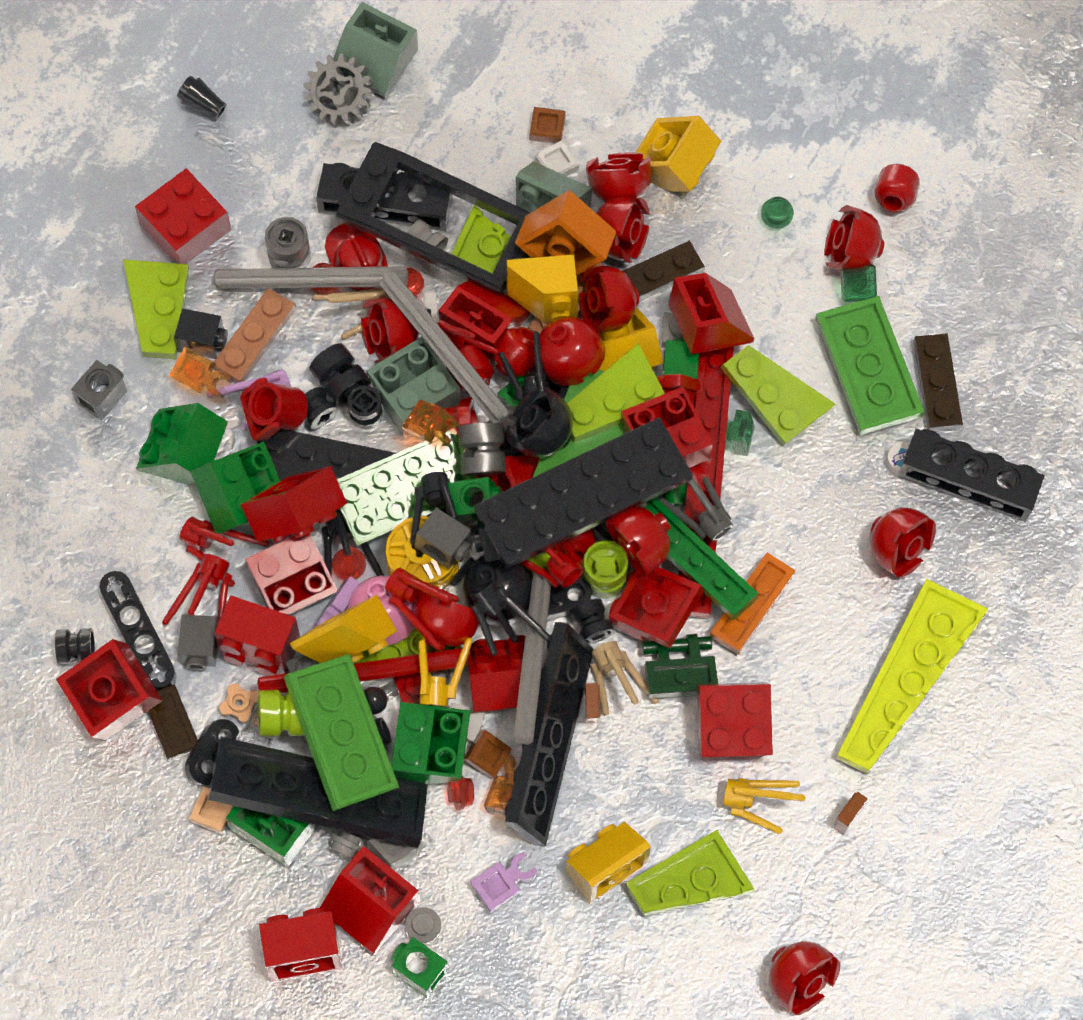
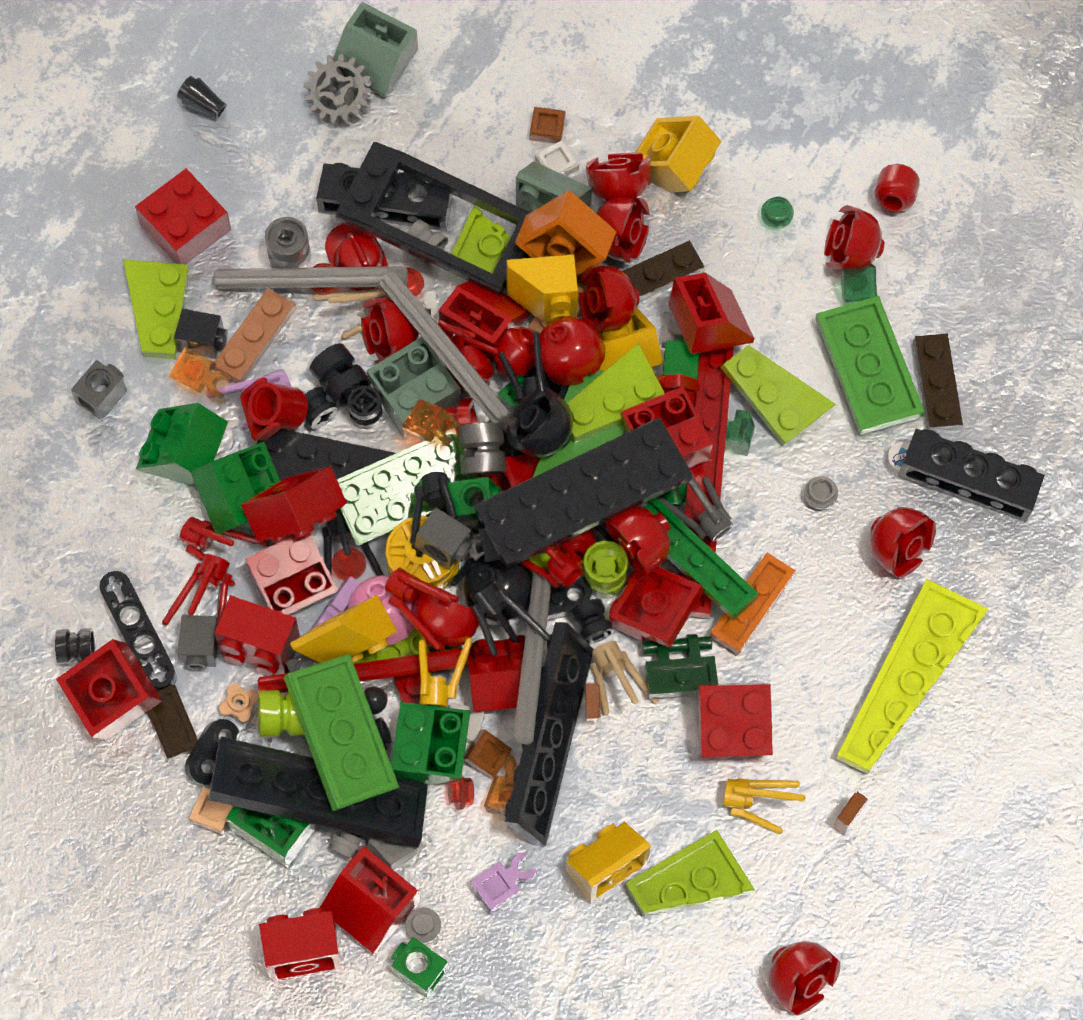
(821, 492): none -> light grey plate

